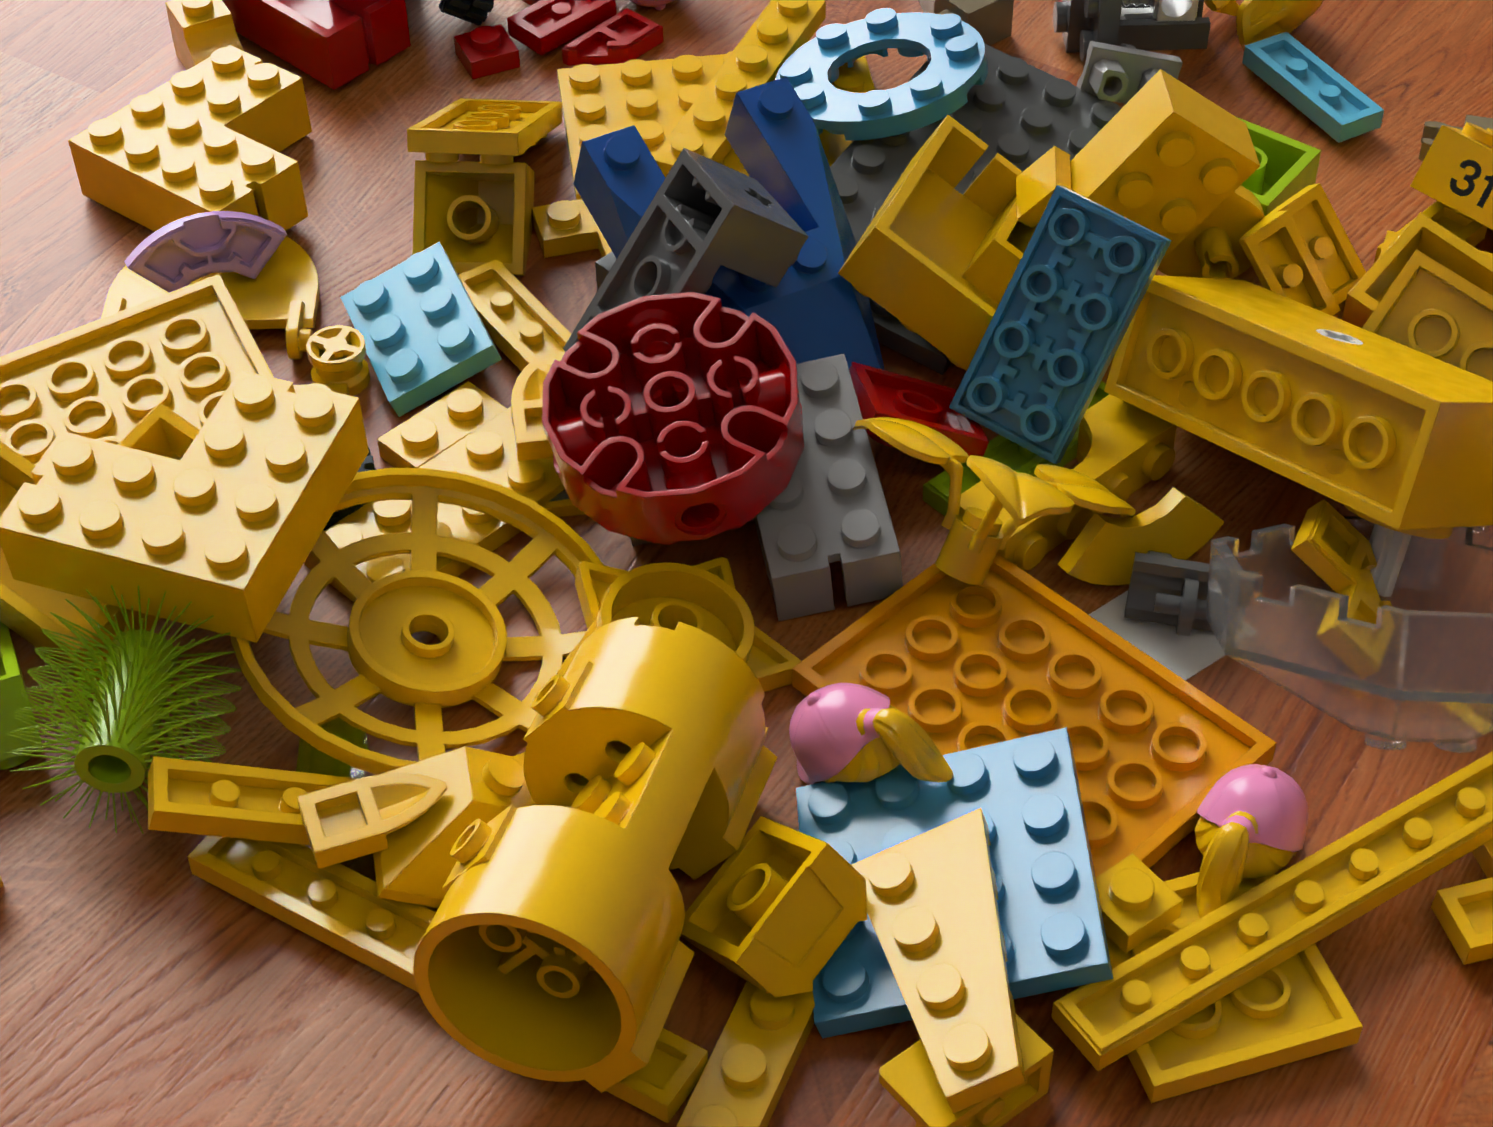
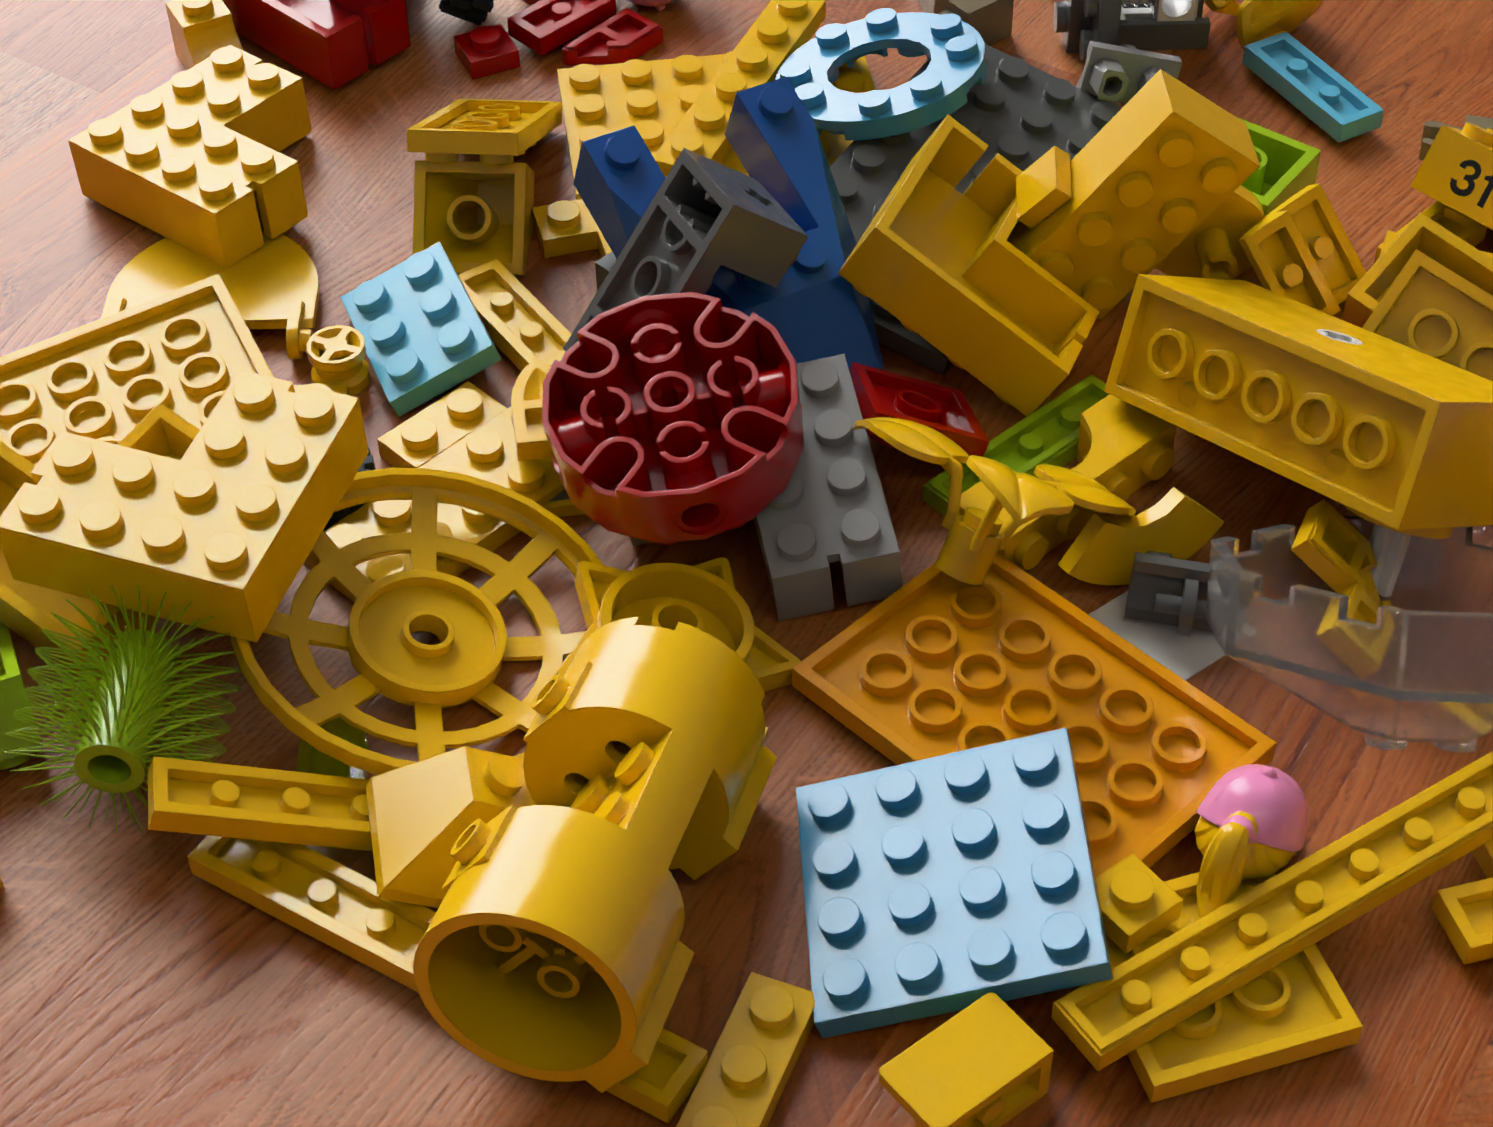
(205, 246): lavender tile -> none
(360, 814): yellow plate -> none
(777, 909): yellow slope -> none
(857, 736): hair -> none
(948, 954): yellow wing -> none
(1059, 323): dark azure tile -> none

